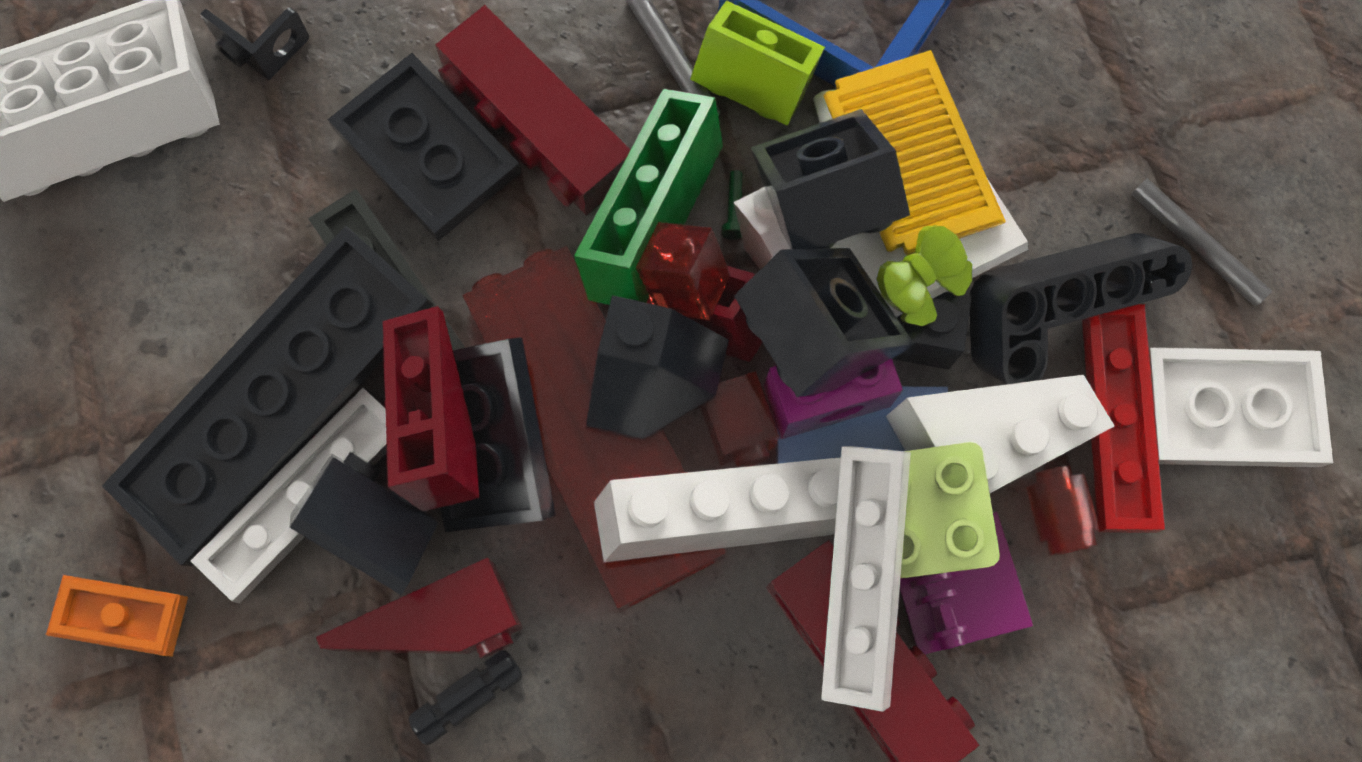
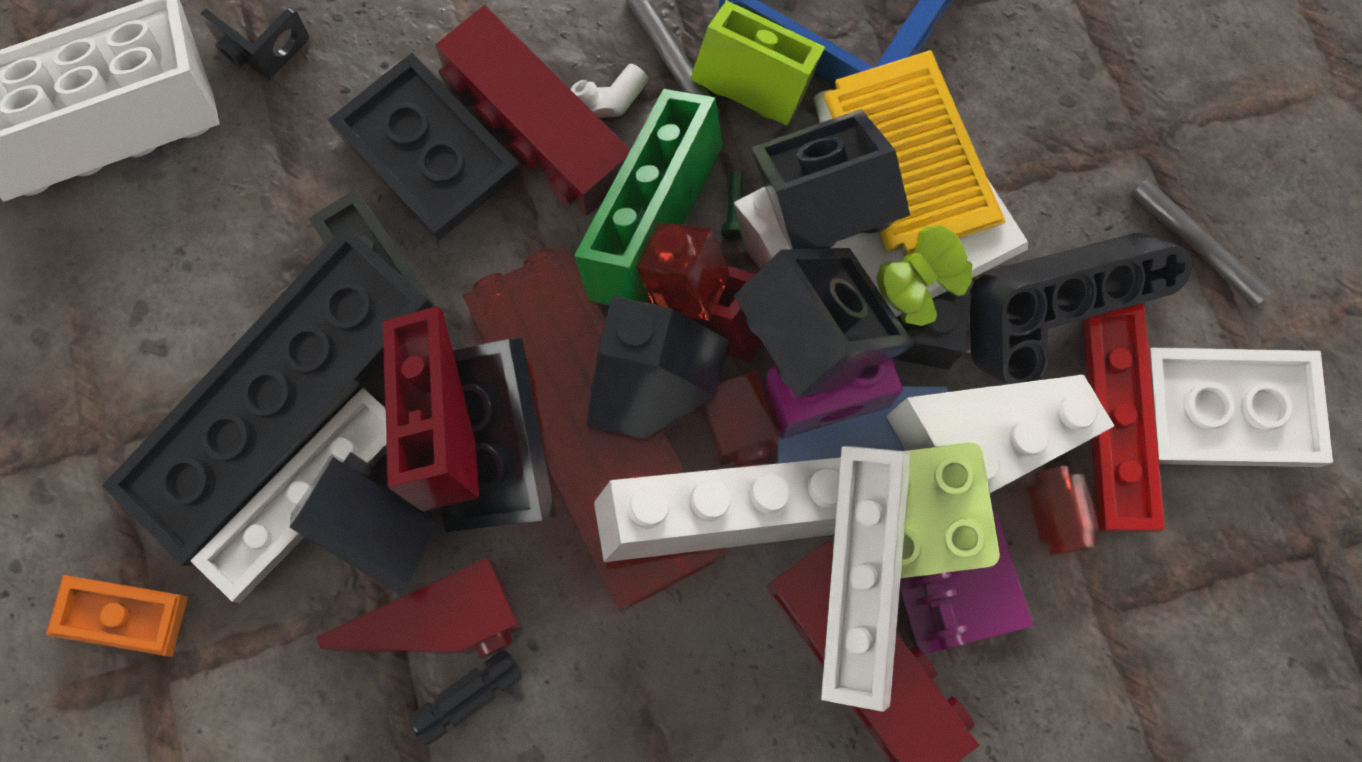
(612, 100): none -> white arm

